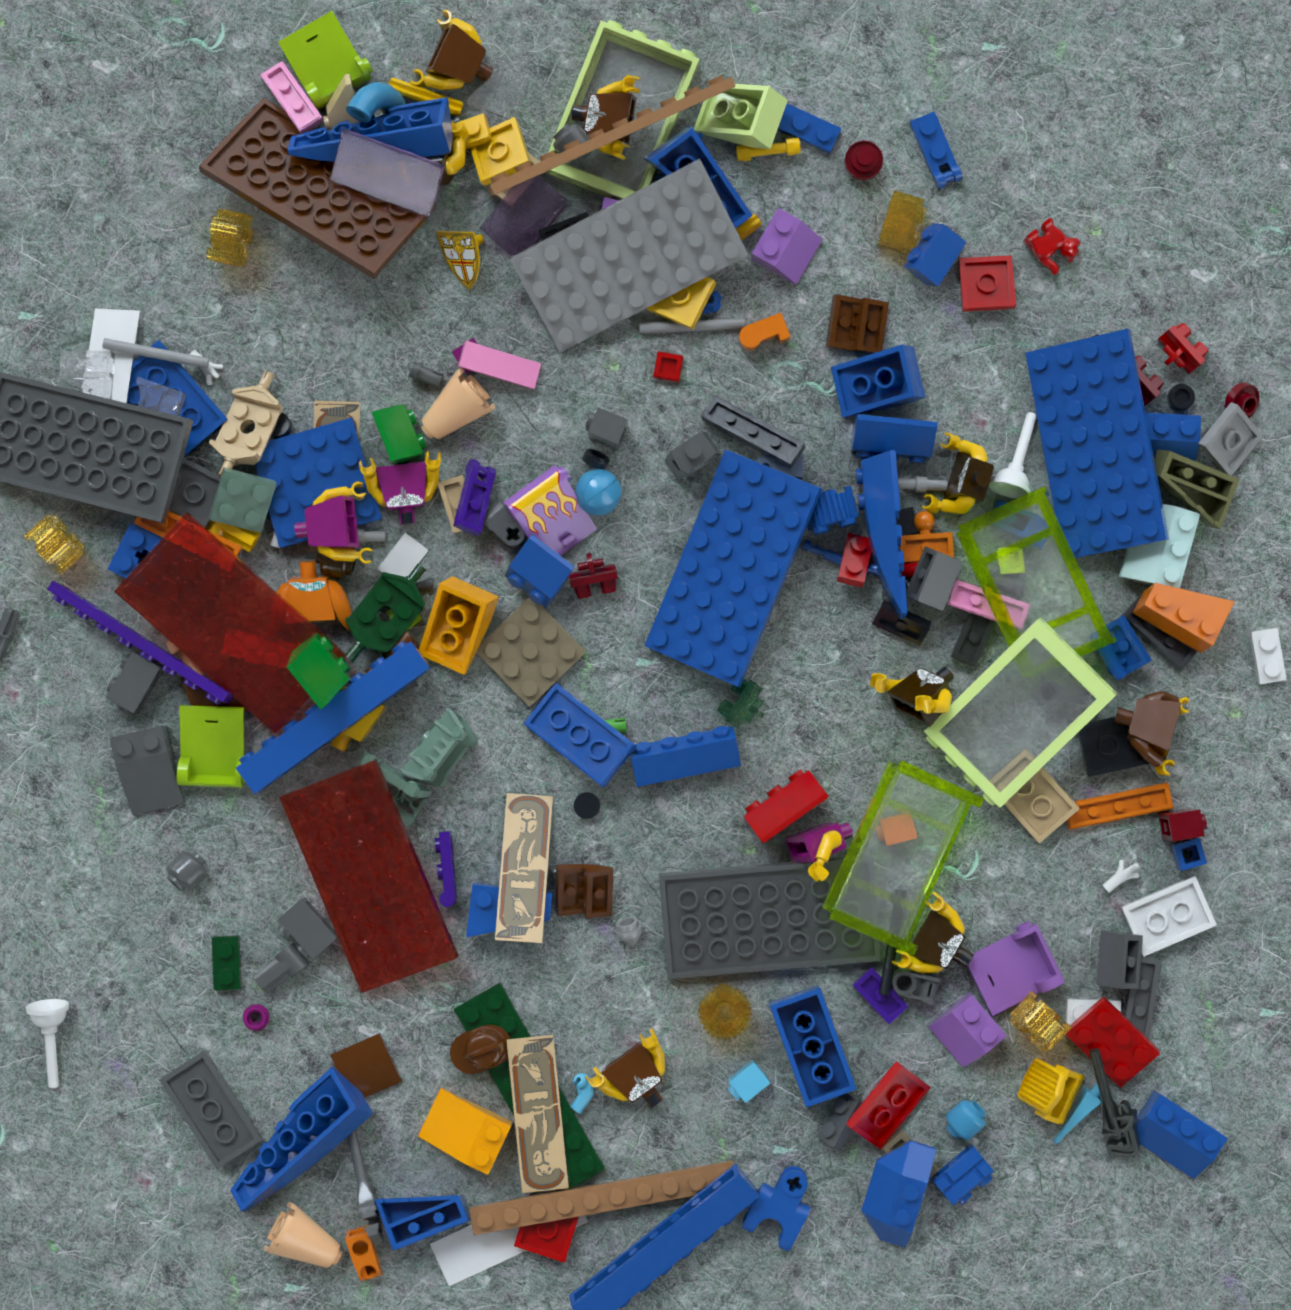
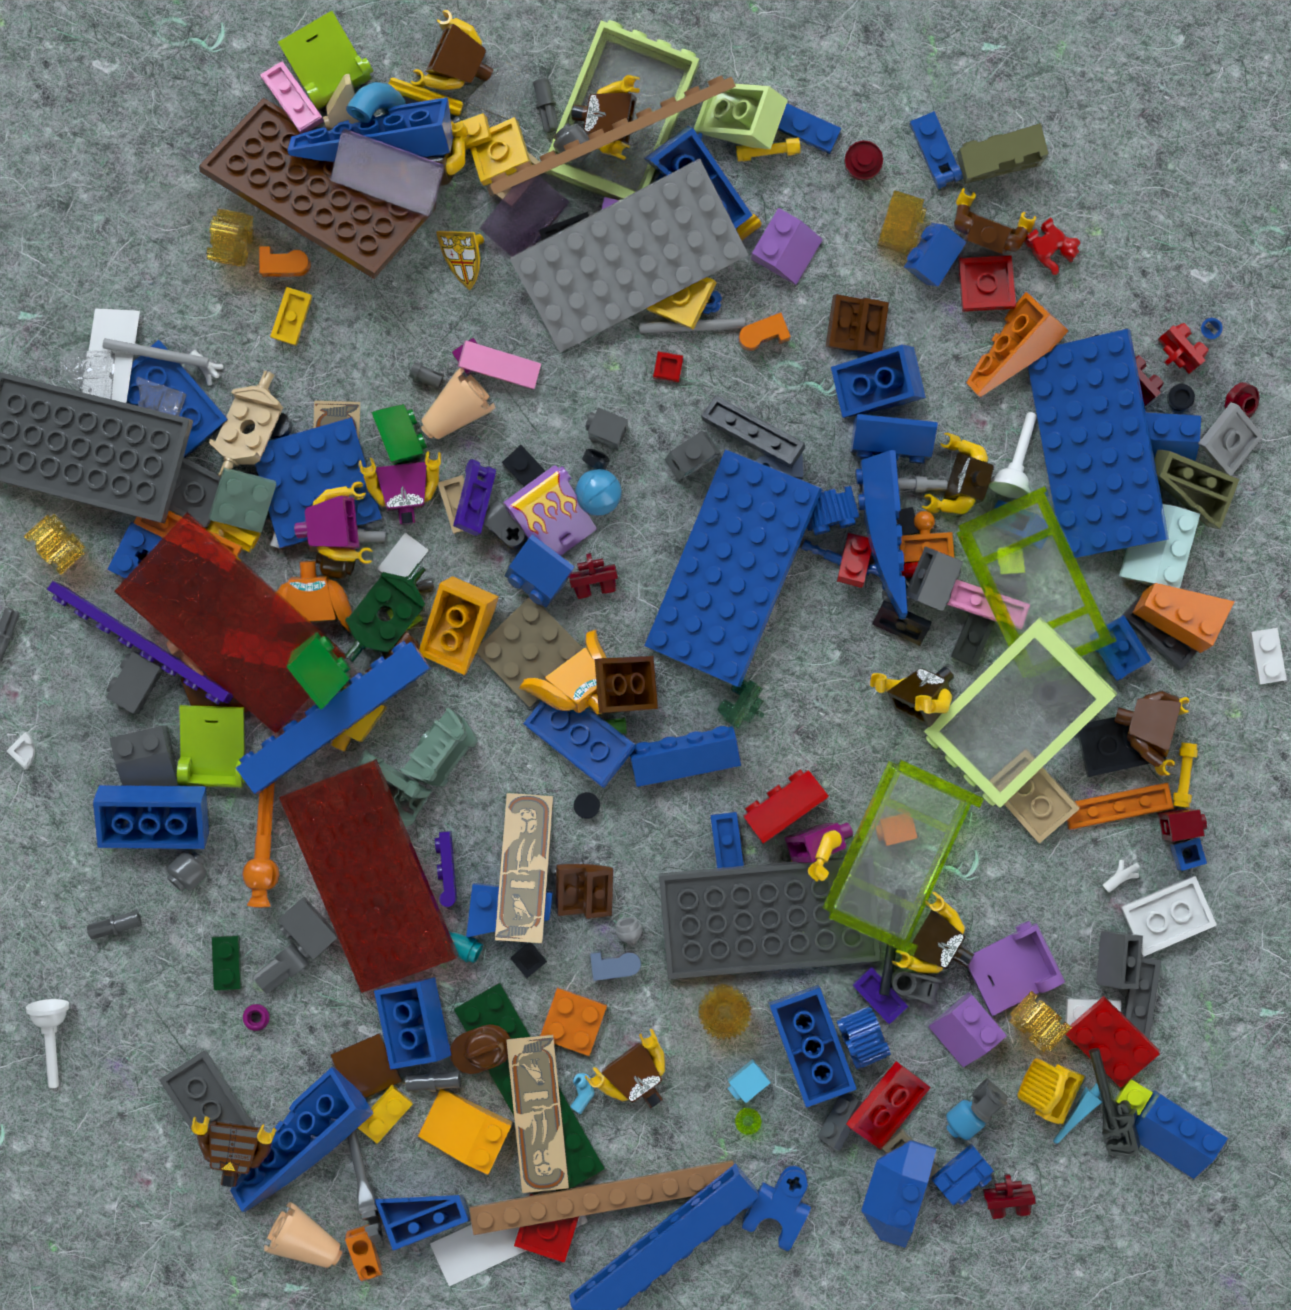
(23, 750): none -> white tile
(114, 925): none -> dark grey axle
(151, 817): none -> blue brick
(232, 1147): none -> torso
(261, 872): none -> orange piece
(283, 265): none -> orange leg
(291, 316): none -> yellow plate
(385, 1114): none -> yellow plate
(412, 1023): none -> blue slope
(433, 1081): none -> dark grey pin
(467, 948): none -> teal cone
(523, 466): none -> black plate
(528, 959): none -> black plate
(545, 105): none -> dark grey axle
(572, 683): none -> light orange torso
(574, 1021): none -> orange plate
(614, 967): none -> sand blue leg
(626, 684): none -> reddish brown slope
(727, 840): none -> blue plate
(748, 1129): none -> clear neon green plate
(863, 1037): none -> blue brick
(987, 231): none -> reddish brown torso
(987, 1100): none -> dark grey piece
(1002, 154): none -> olive wedge
(1009, 1195): none -> dark red hips
(1024, 339): none -> orange wedge
(1135, 1095): none -> neon yellow plate
(1188, 752): none -> yellow bar
(1207, 332): none -> blue hinge

